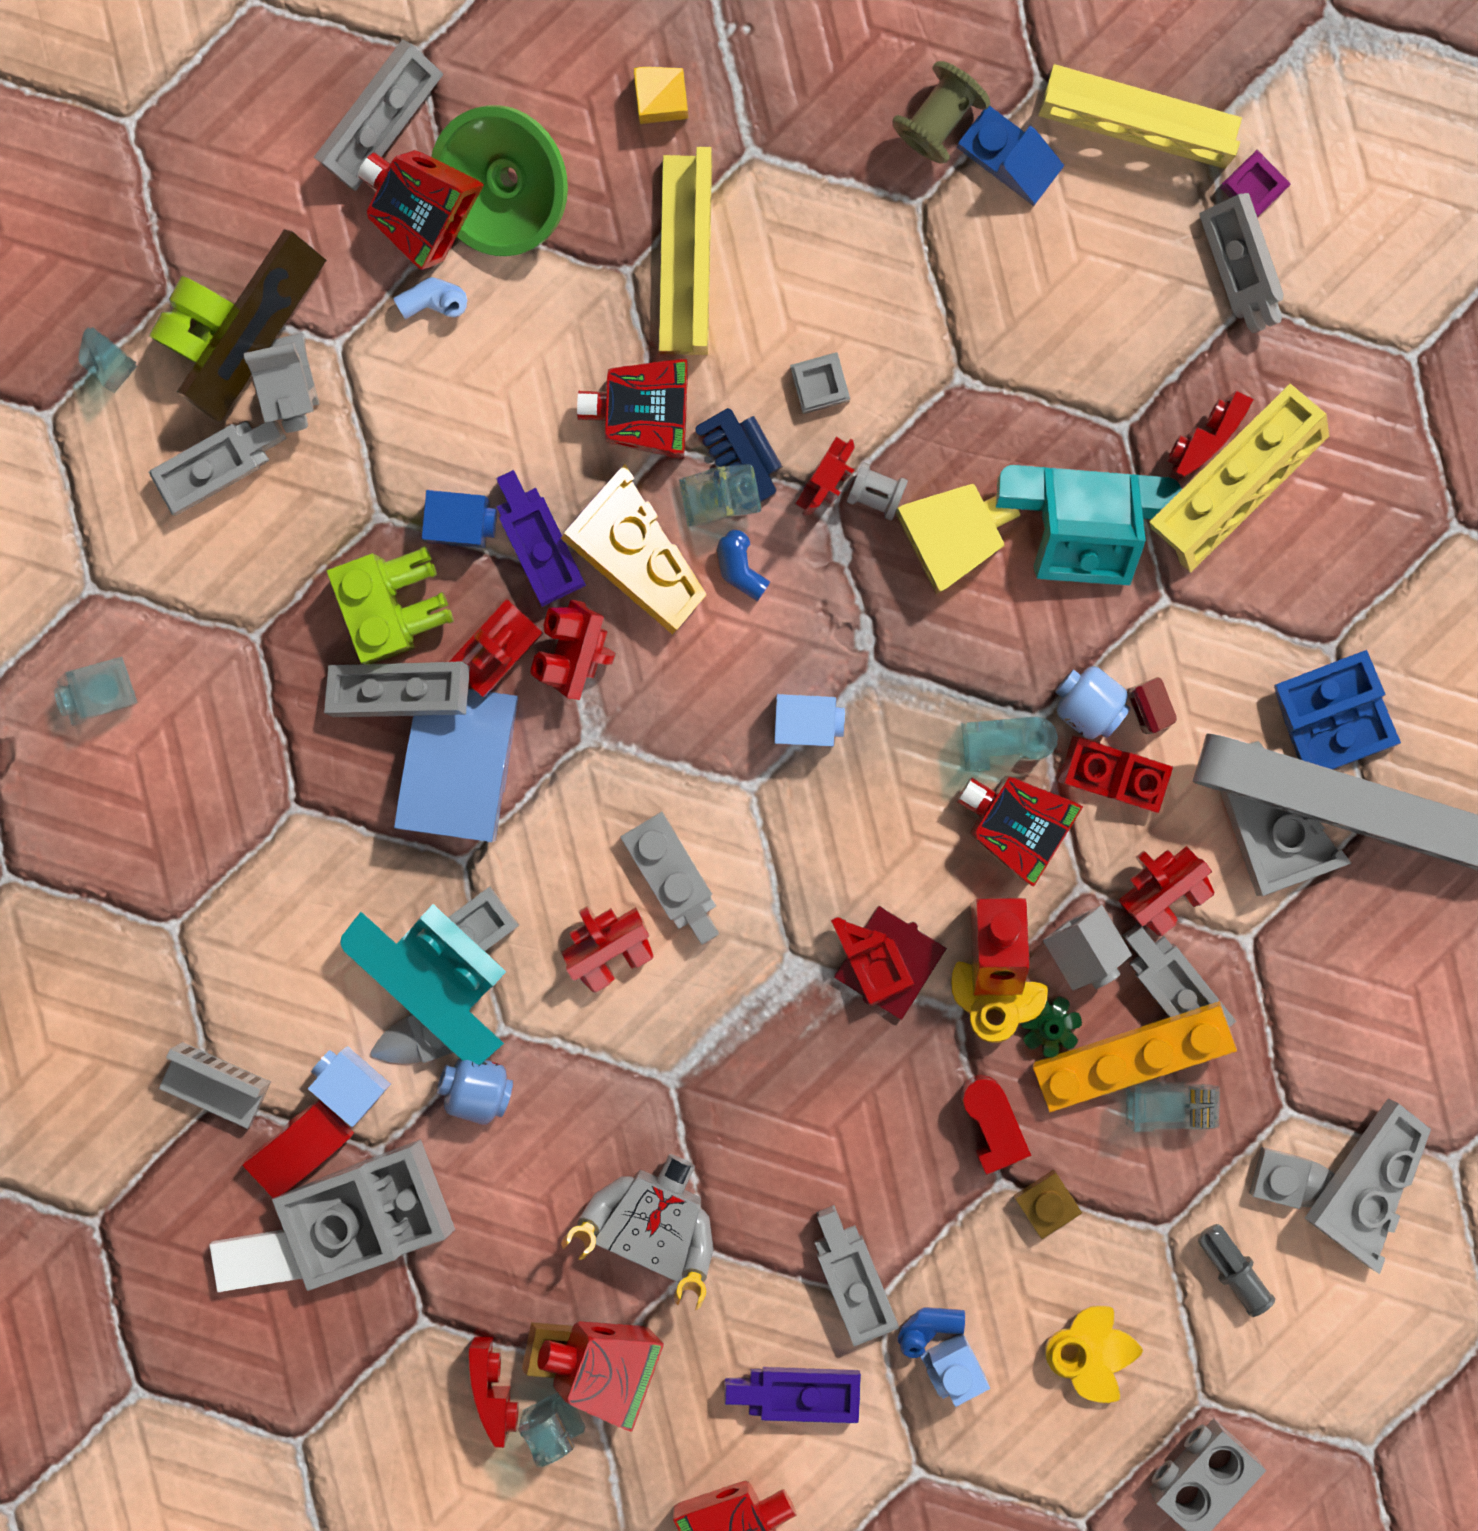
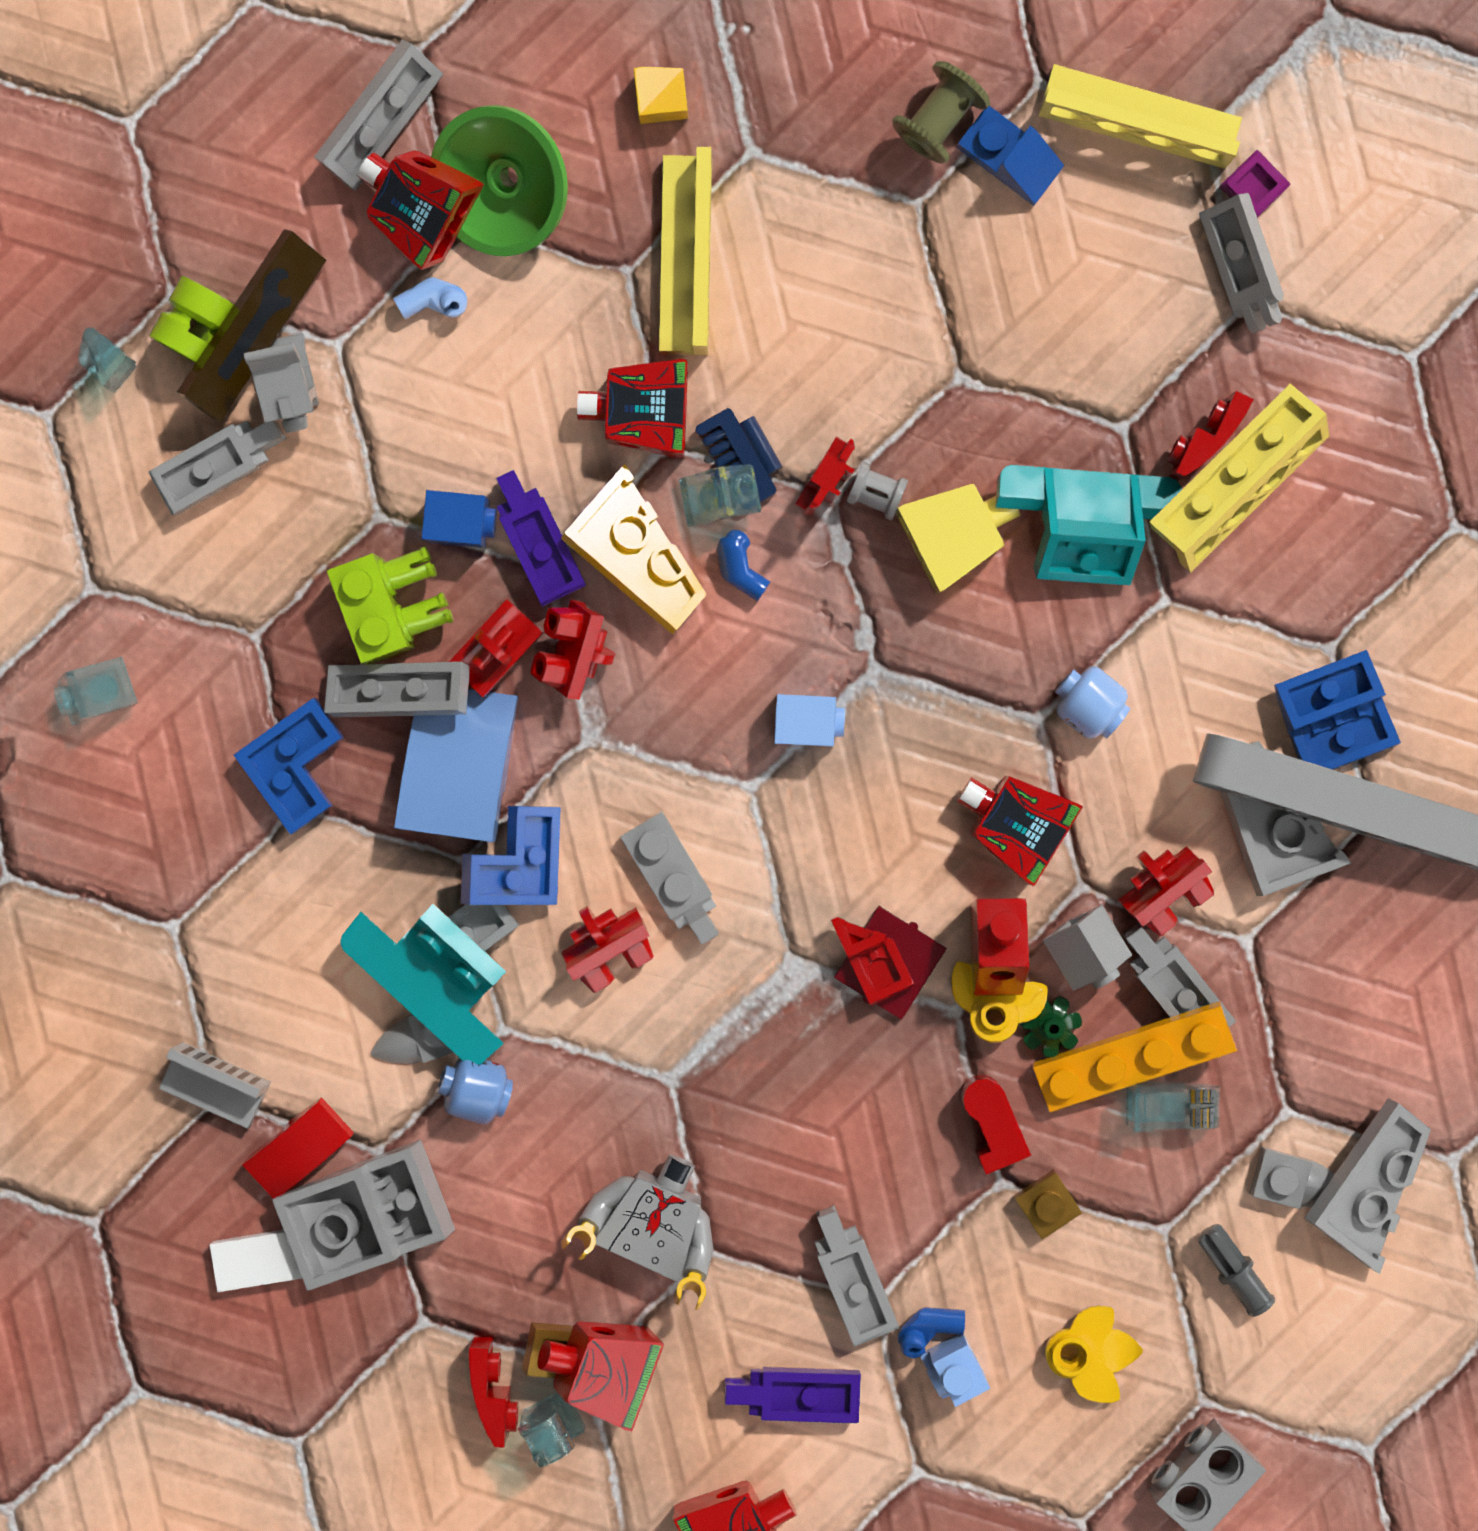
(279, 760): none -> blue plate
(347, 1084): light blue brick -> none
(528, 869): none -> plate
(820, 383): light grey tile -> none
(1026, 737): clear light blue leg -> none
(1115, 774): red slope -> none
(1152, 705): dark red slope -> none

